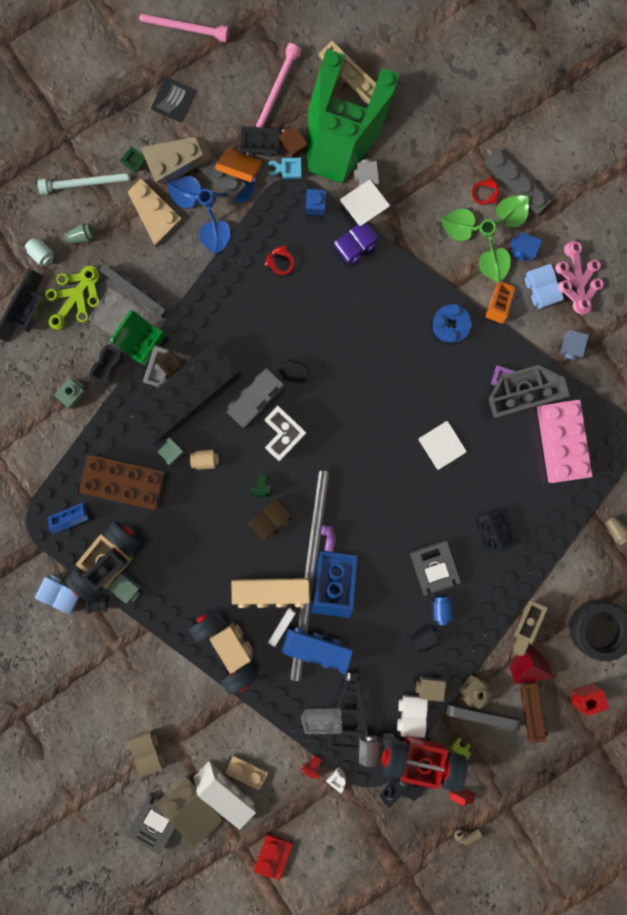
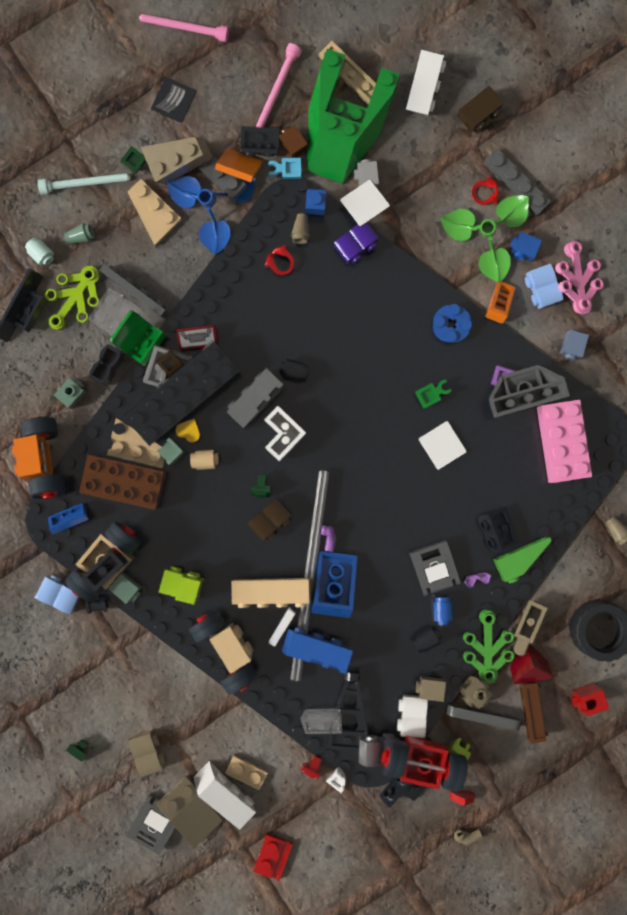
(35, 460): none -> brick
(77, 751): none -> dark green tile
(134, 448): none -> tan wing
(182, 586): none -> lime brick
(188, 430): none -> yellow tile
(196, 337): none -> slope
(300, 231): none -> dark tan cone
(425, 82): none -> white wedge
(430, 395): none -> green plate
(480, 109): none -> dark brown brick
(484, 577): none -> medium lavender piece
(488, 649): none -> bright green plant
(518, 561): none -> bright green slope

